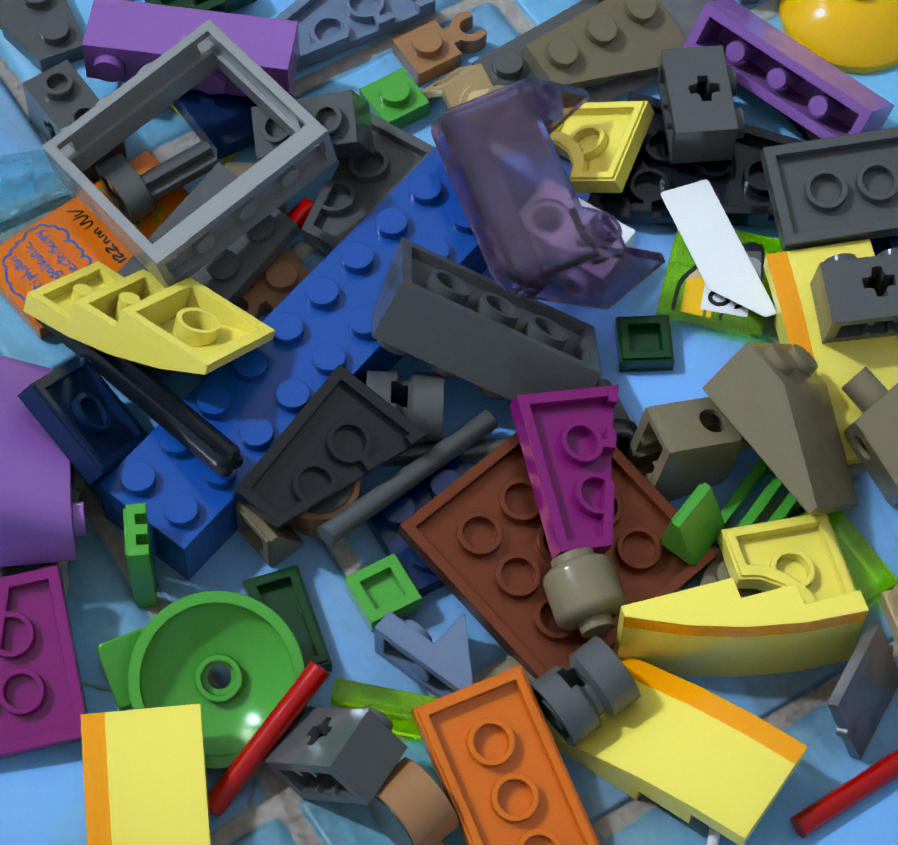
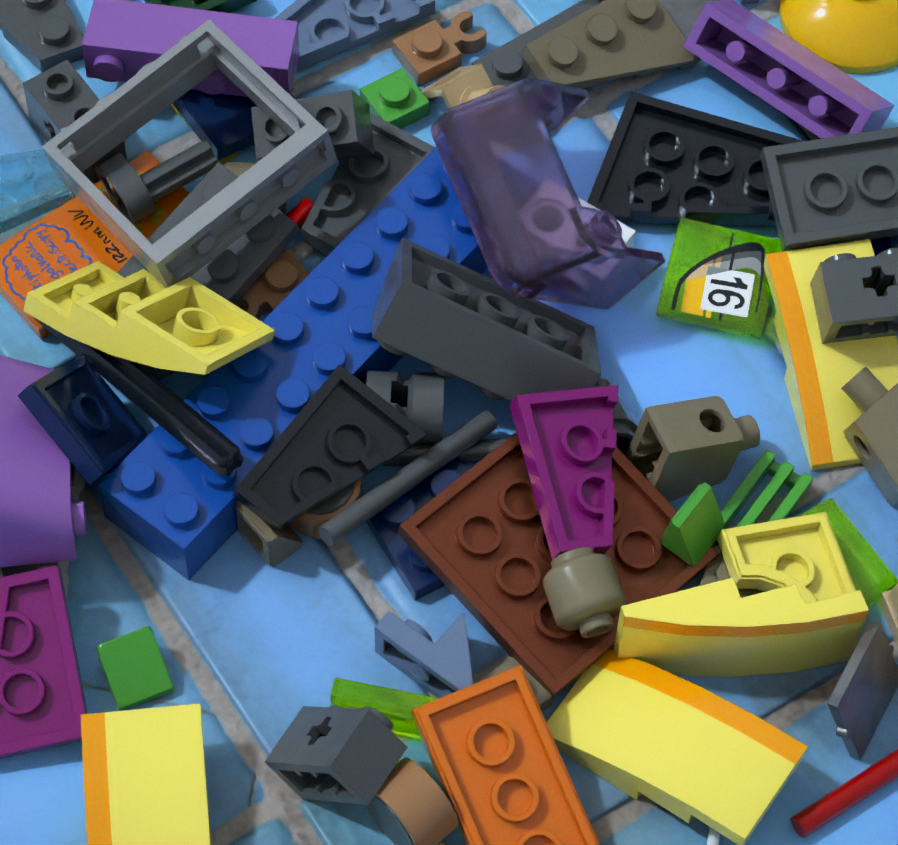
(140, 555): bright green tile -> none
(207, 631): bright green dish -> none
(266, 737): red bar -> none
(288, 597): dark green tile -> none
(382, 589): bright green plate -> none
(585, 690): dark grey wheel -> none
(603, 143): light yellow tile -> none
(644, 343): dark green tile -> none
(698, 104): dark grey brick -> none
(716, 246): white sticker -> none
(788, 421): dark tan slope -> none

